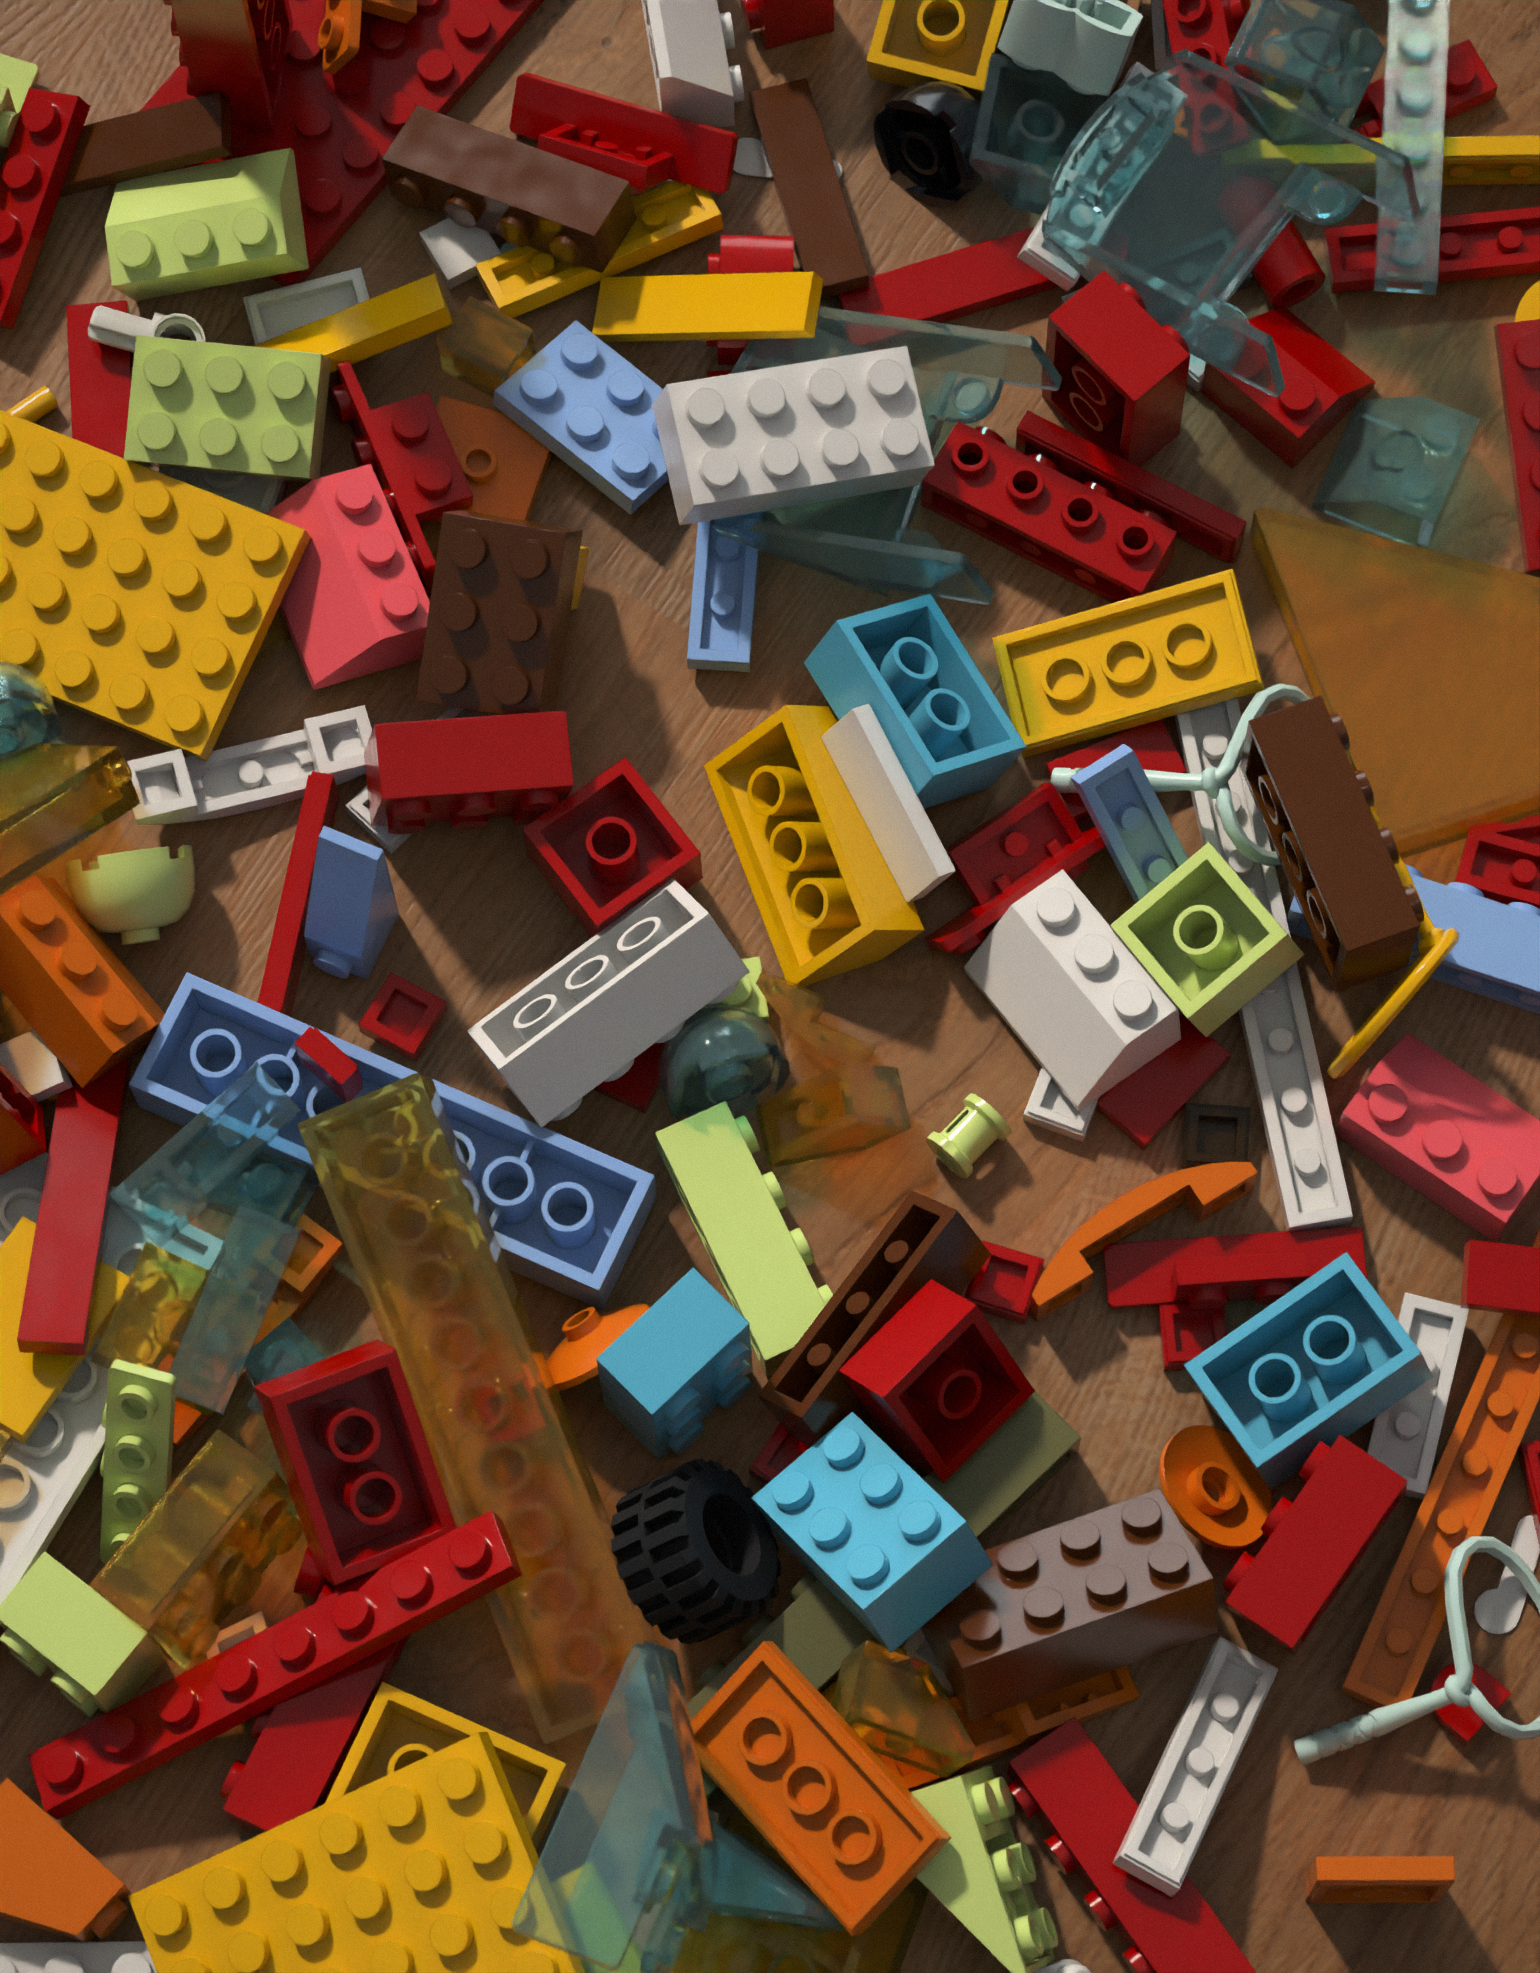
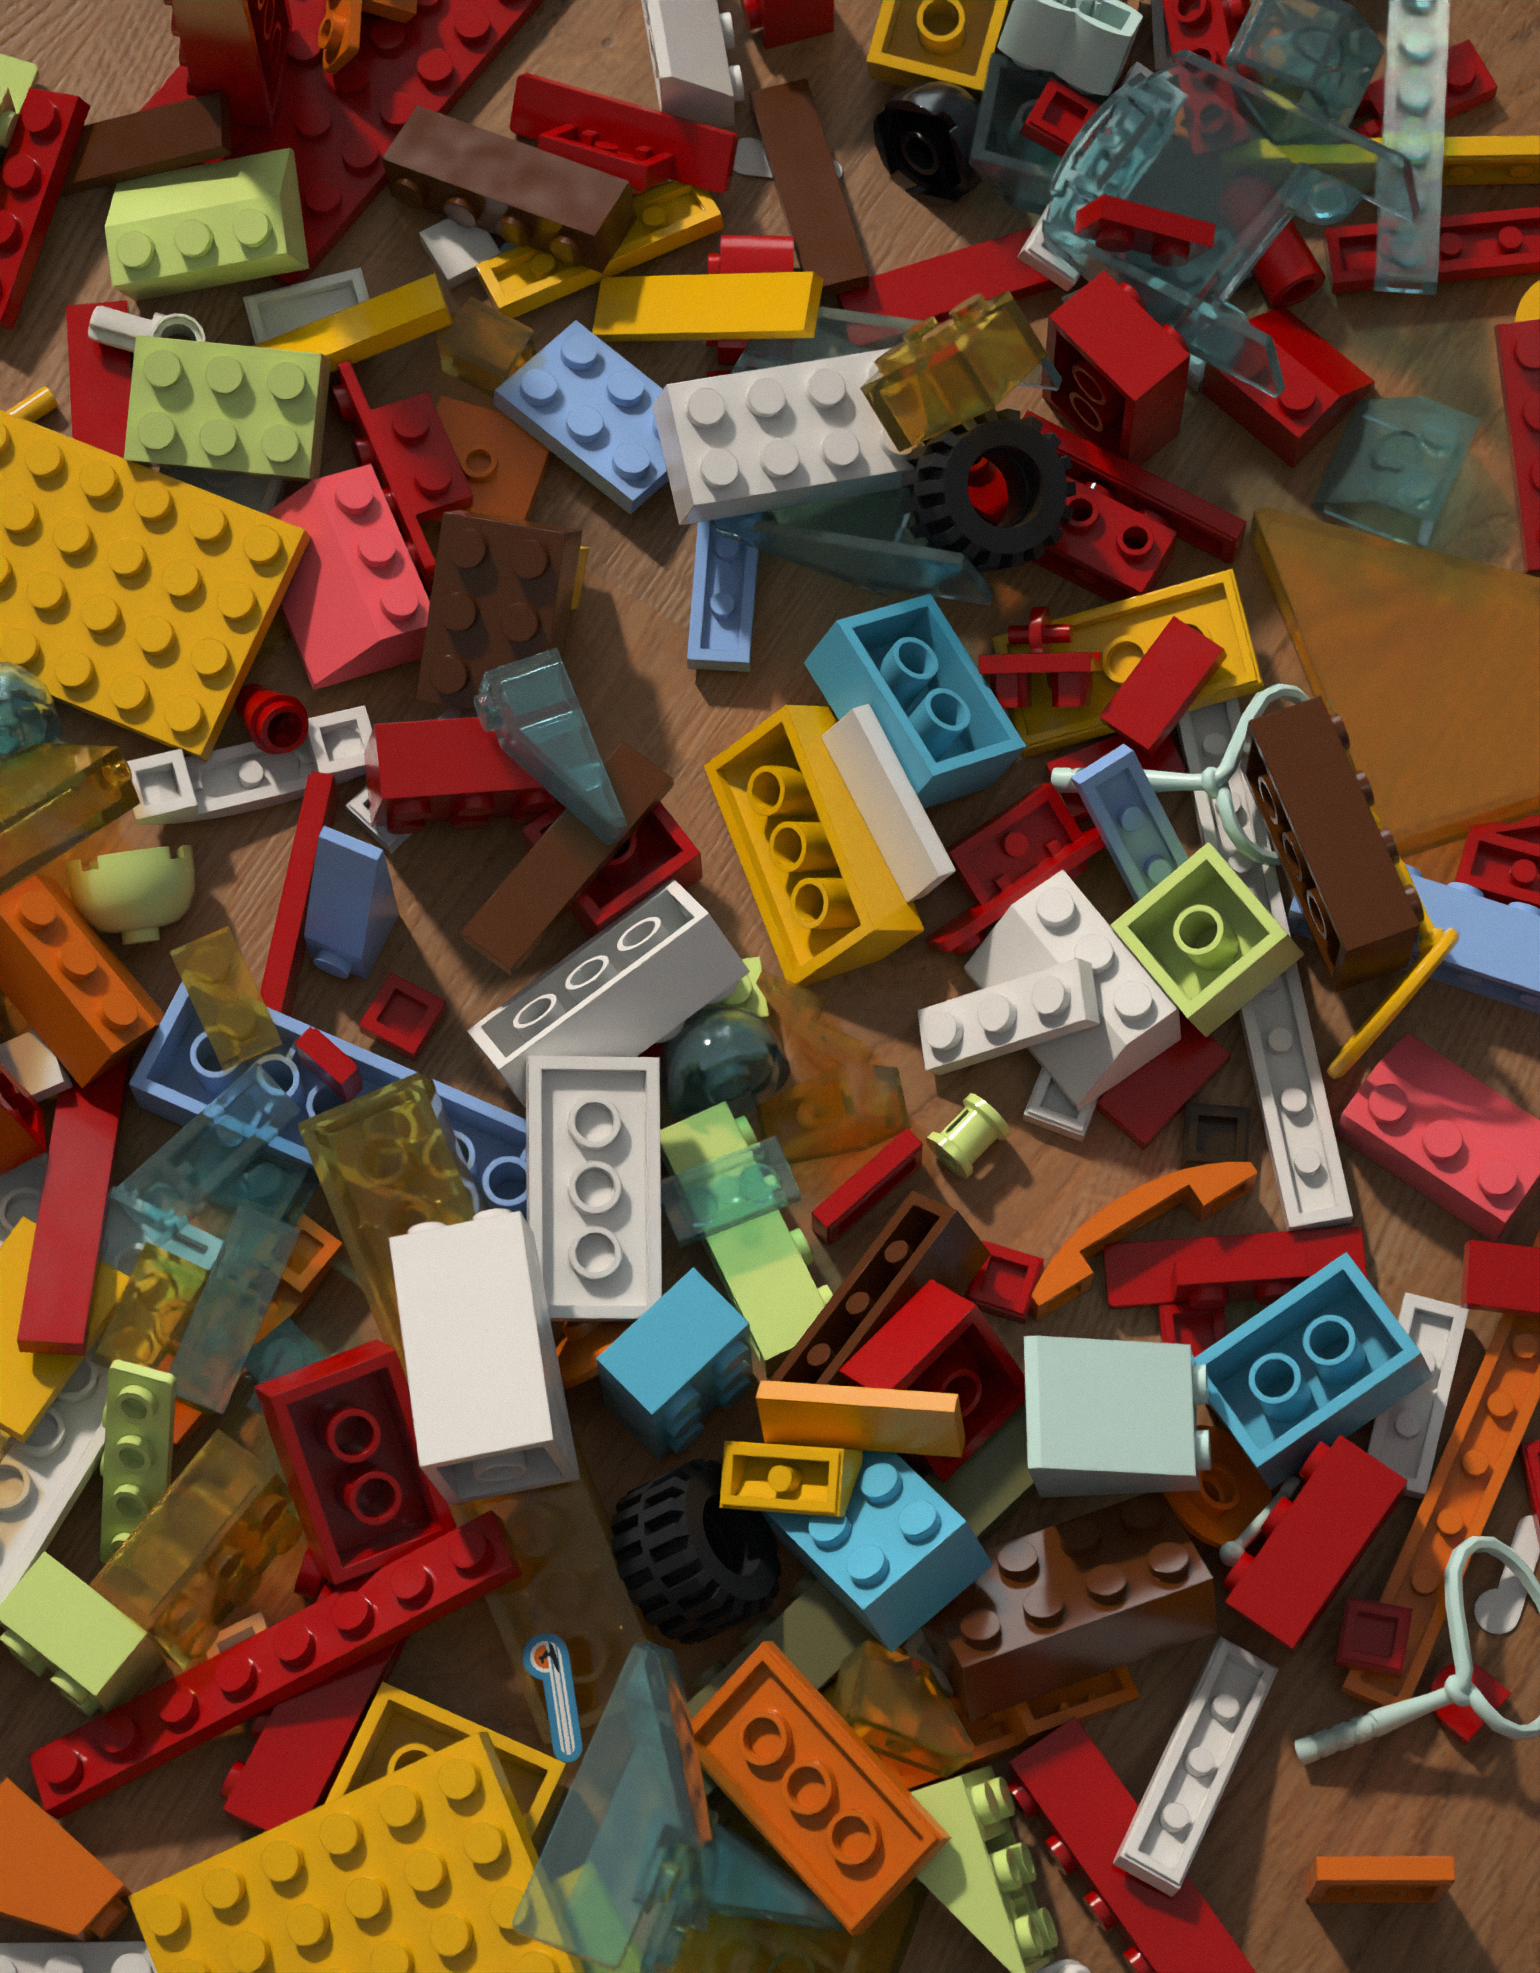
(225, 998): none -> clear yellow plate
(273, 719): none -> red cone
(481, 1358): none -> white slope
(548, 736): none -> clear light blue slope
(549, 1660): none -> dark azure sticker
(561, 867): none -> reddish brown tile
(595, 1184): none -> white plate
(728, 1191): none -> clear light blue plate
(788, 1478): none -> yellow slope
(861, 1418): none -> light orange tile
(867, 1187): none -> red tile
(952, 369): none -> clear yellow brick
(1008, 1016): none -> white plate
(1033, 481): none -> black tyre
(1058, 117): none -> red tile
(1070, 670): none -> red hips
(1113, 1416): none -> light aqua slope
(1128, 226): none -> red plate
(1163, 686): none -> red tile
(1232, 1550): none -> hinge
(1373, 1637): none -> red tile

